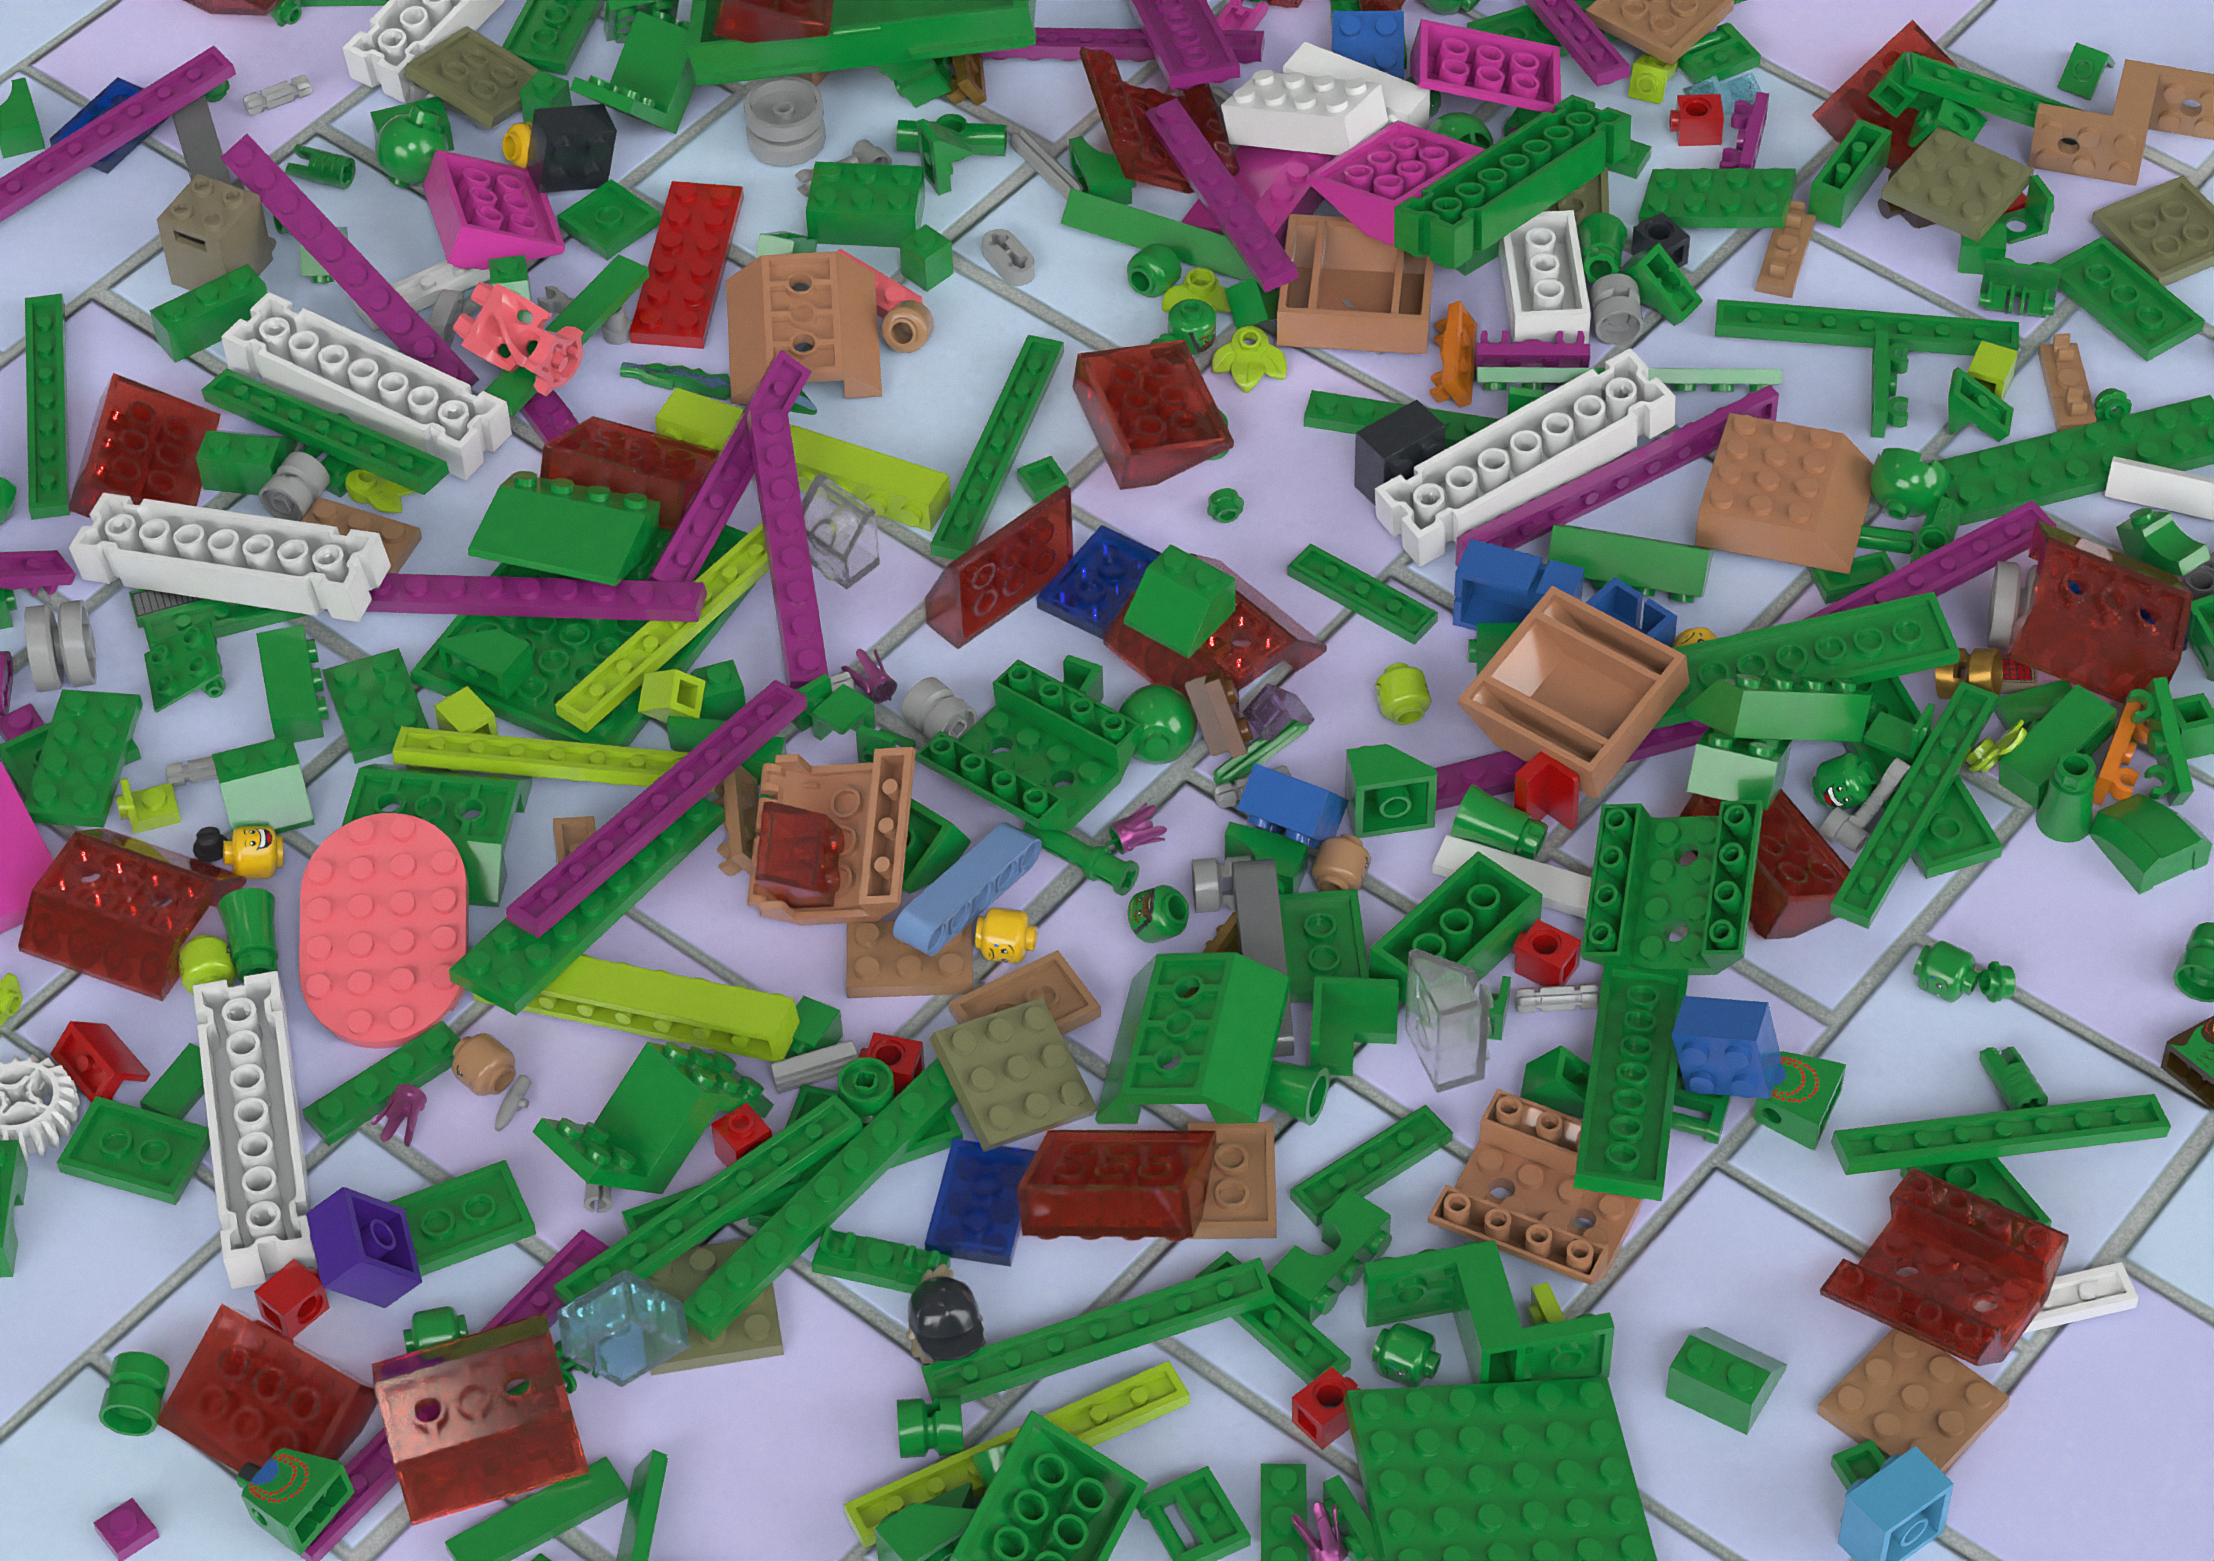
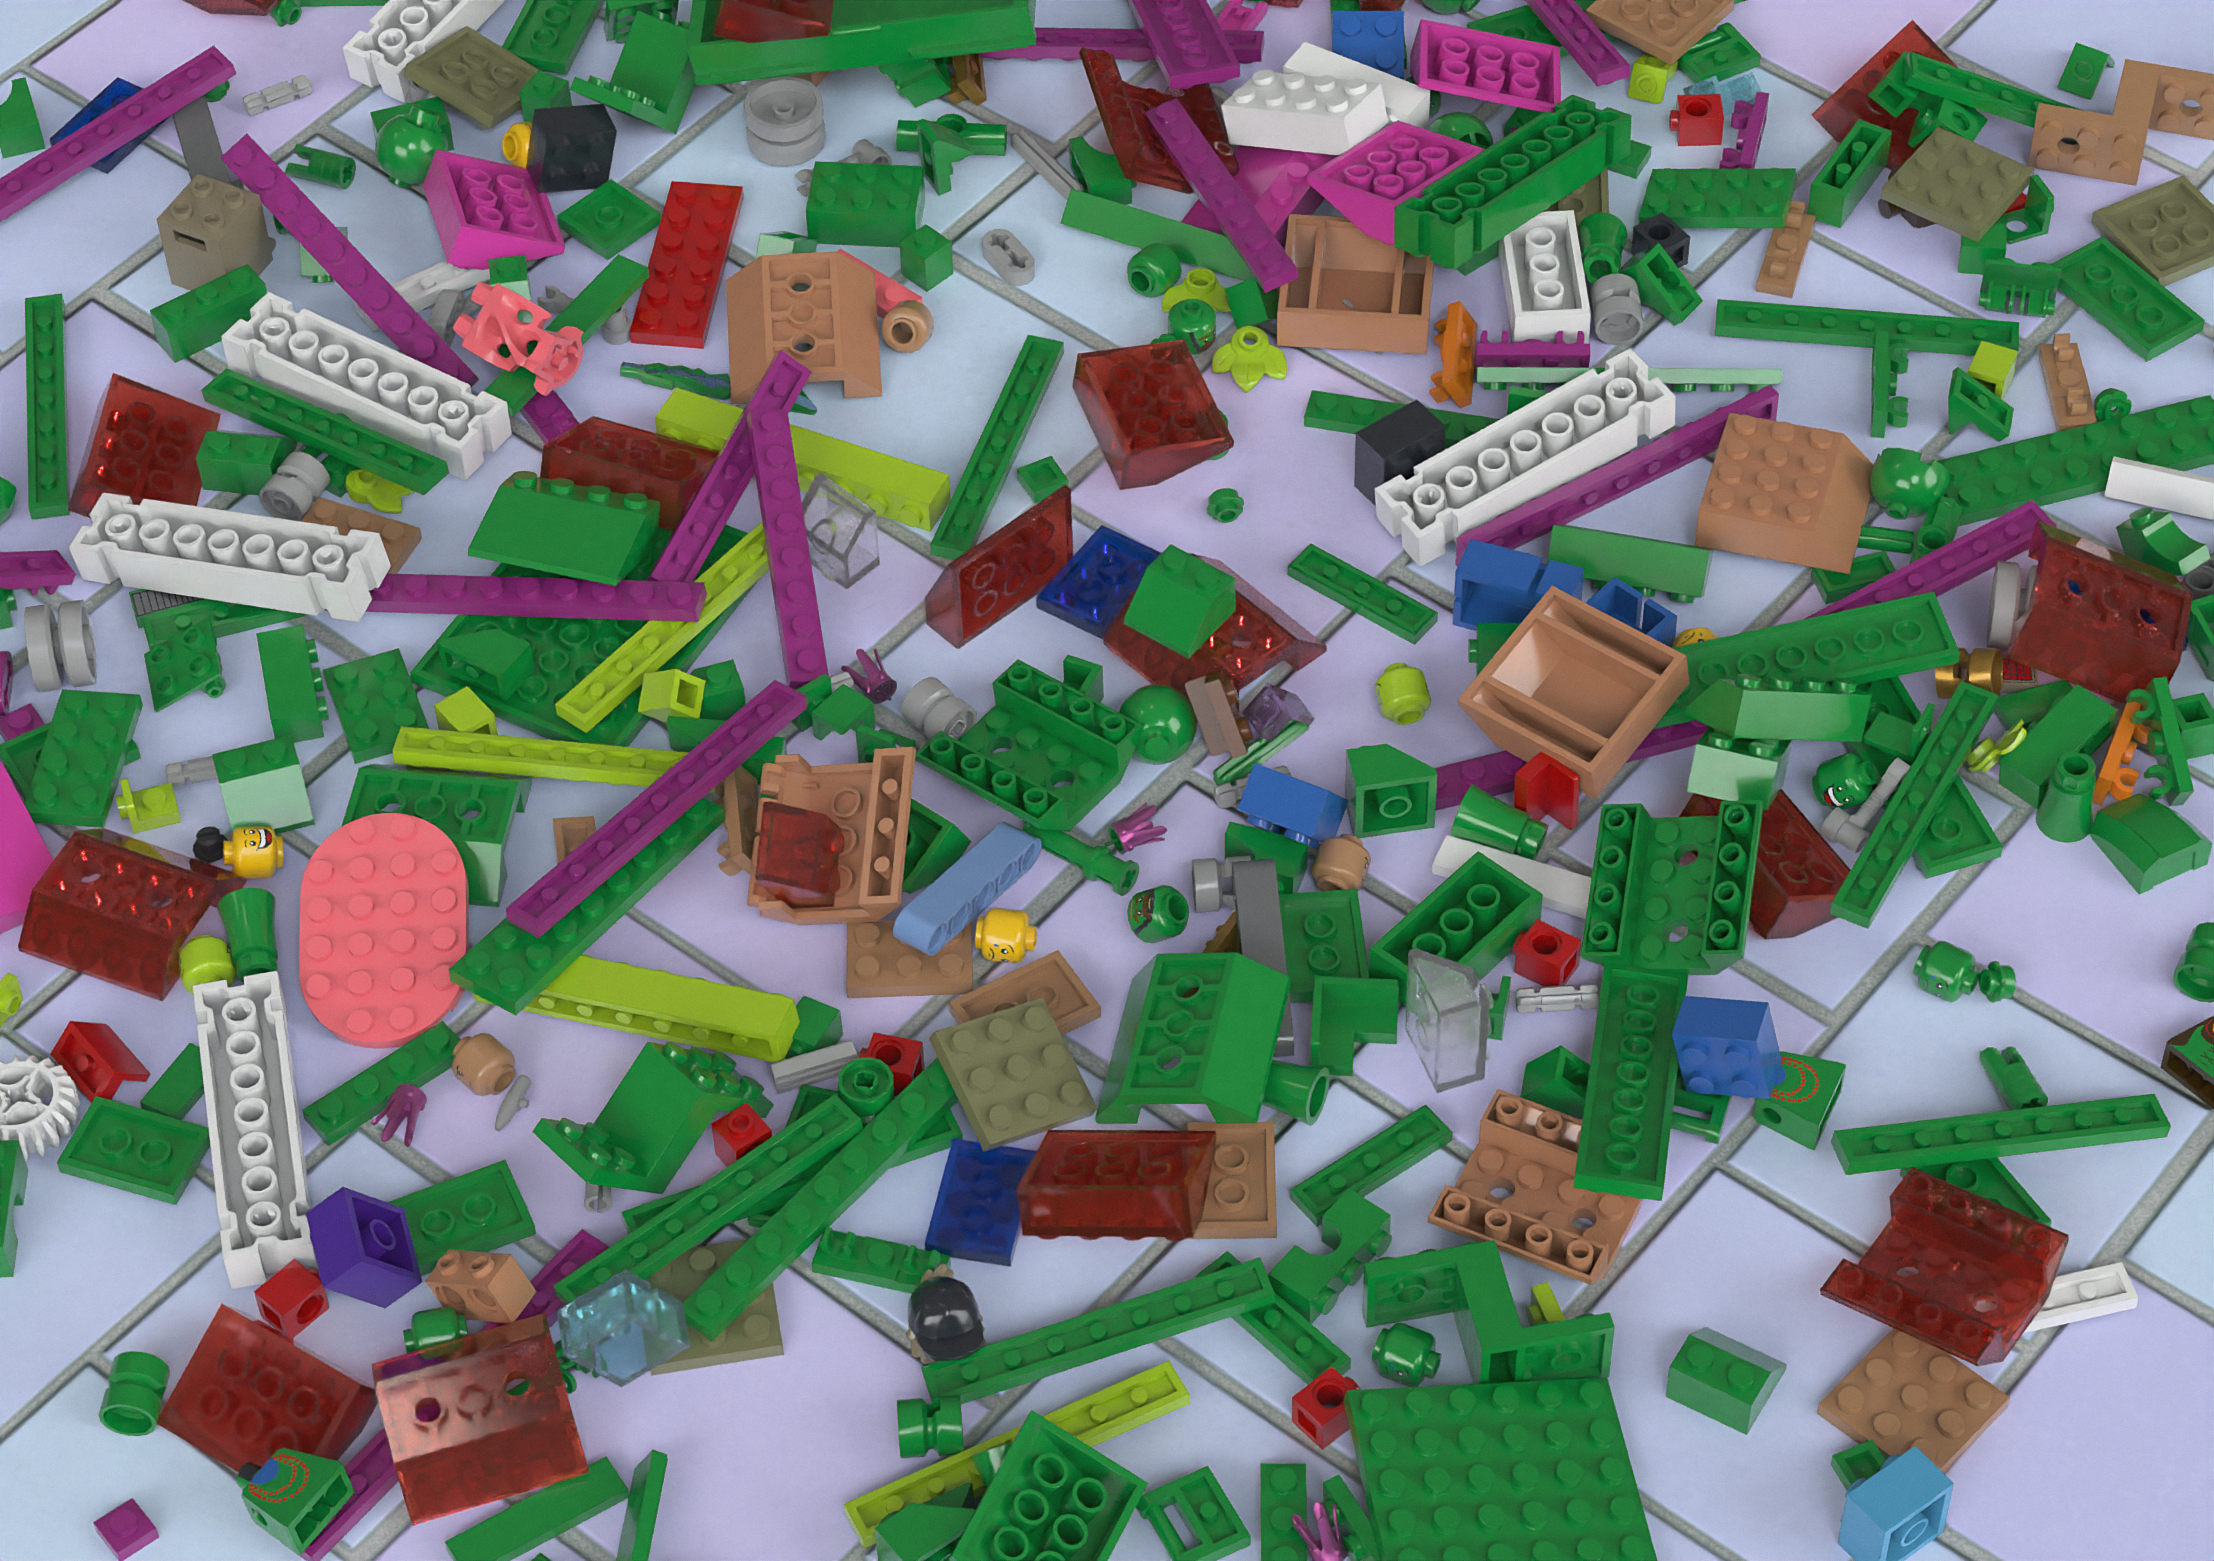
(481, 1285): none -> nougat brick

